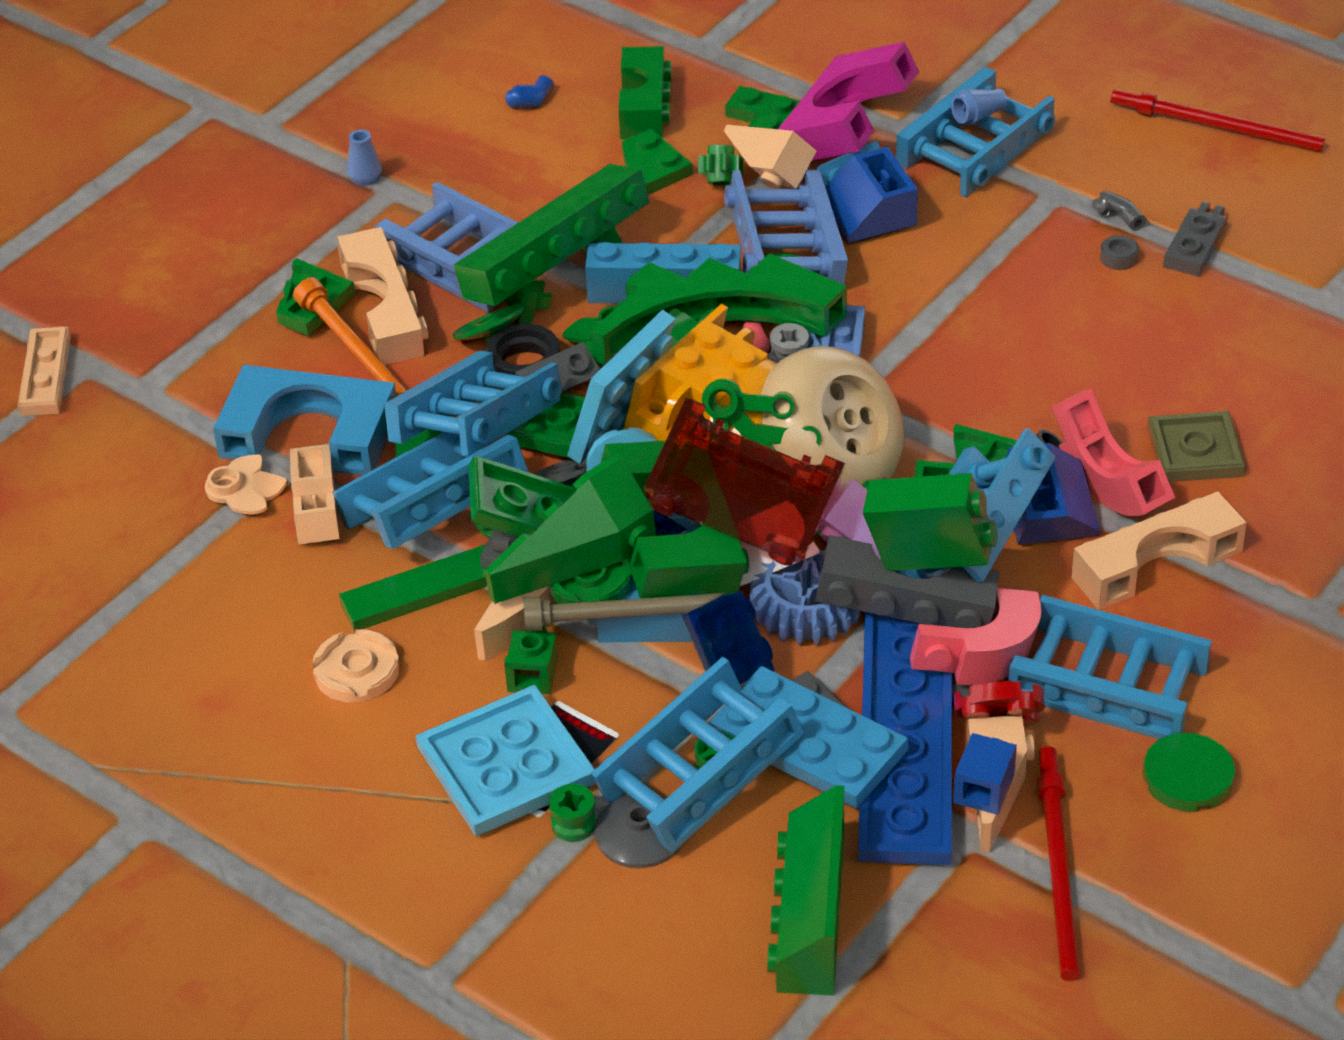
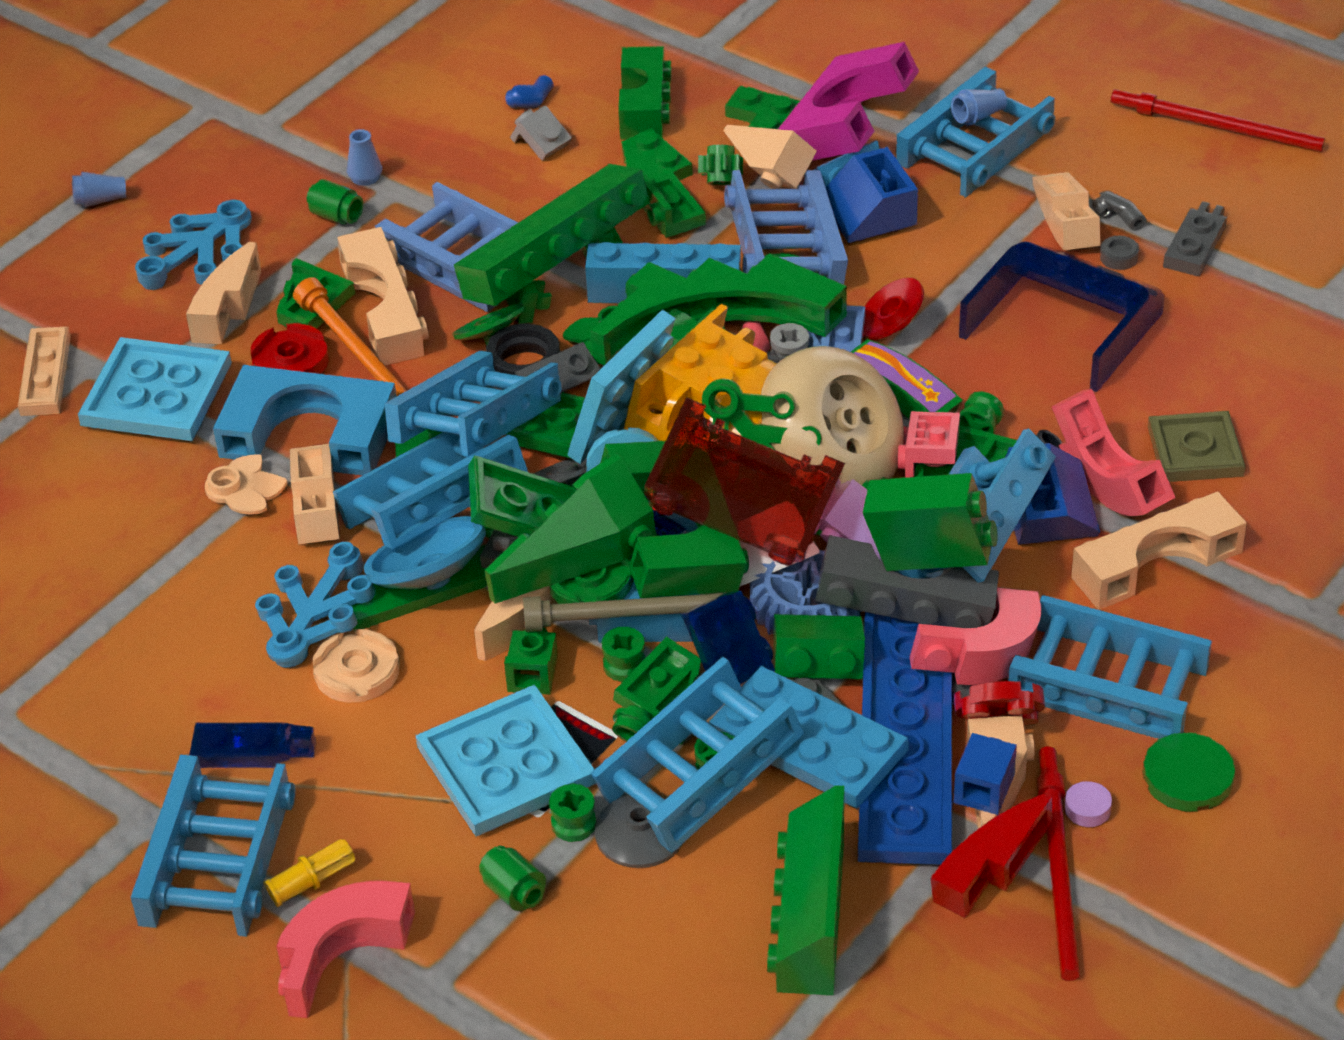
(97, 189): none -> medium blue cone
(155, 389): none -> medium azure plate
(179, 820): none -> dark azure fence
(224, 296): none -> light nougat slope
(230, 219): none -> dark azure plant
(250, 744): none -> clear blue hinge
(275, 349): none -> red plate
(290, 644): none -> dark azure plant
(309, 872): none -> yellow axle
(334, 202): none -> green brick
(337, 922): none -> coral arch
(427, 558): none -> dark azure dish
(512, 878): none -> green brick
(541, 132): none -> light grey bracket
(622, 652): none -> green wheel
(629, 721): none -> green plate
(659, 678): none -> green wing
(672, 206): none -> green bracket
(818, 646): none -> green brick
(892, 308): none -> red dish
(910, 382): none -> slope
(929, 440): none -> coral bracket
(982, 412): none -> green wheel
(991, 855): none -> red slope
(1067, 210): none -> light nougat slope
(1088, 804): none -> lavender tile
(1094, 283): none -> clear blue windscreen

